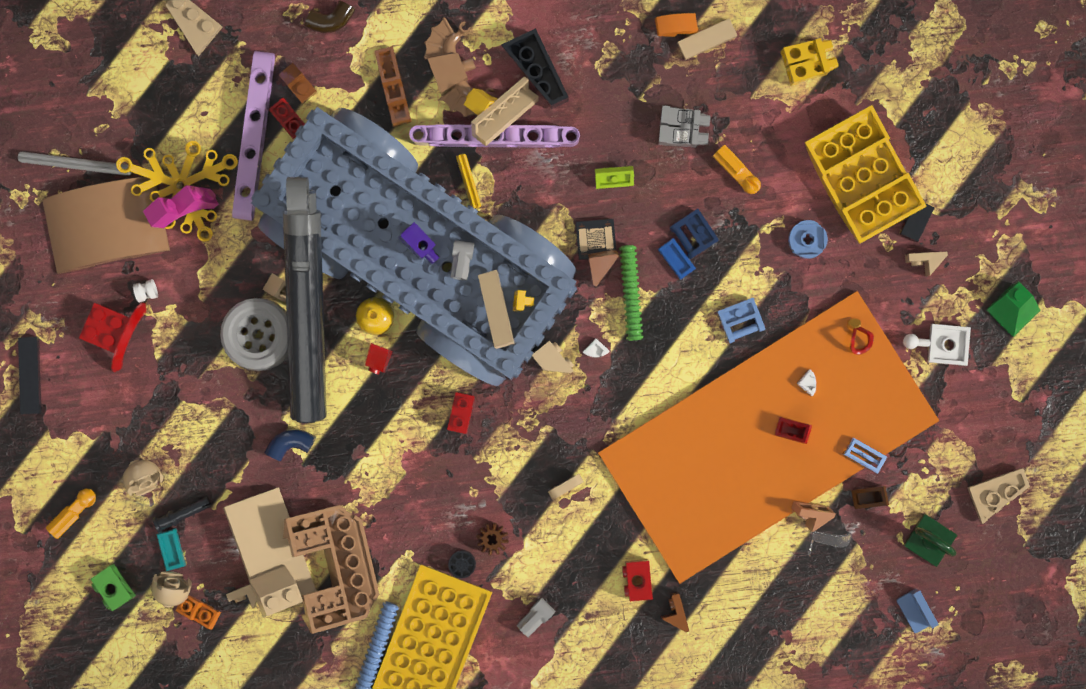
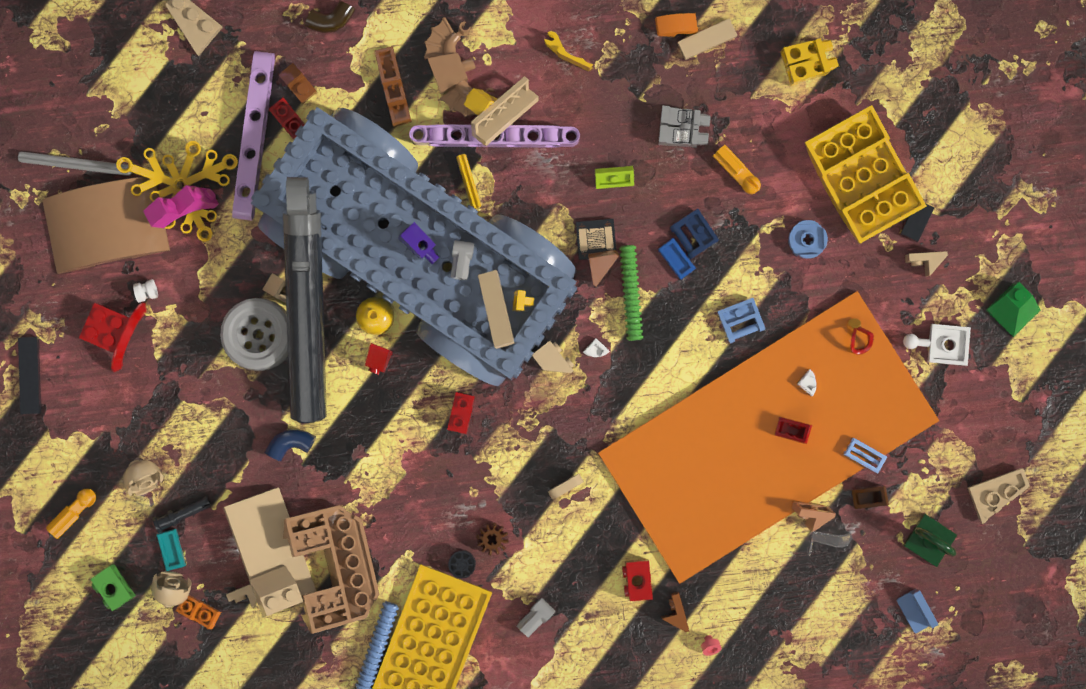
(536, 64): black wedge -> none
(559, 50): none -> yellow arm
(710, 646): none -> coral tile

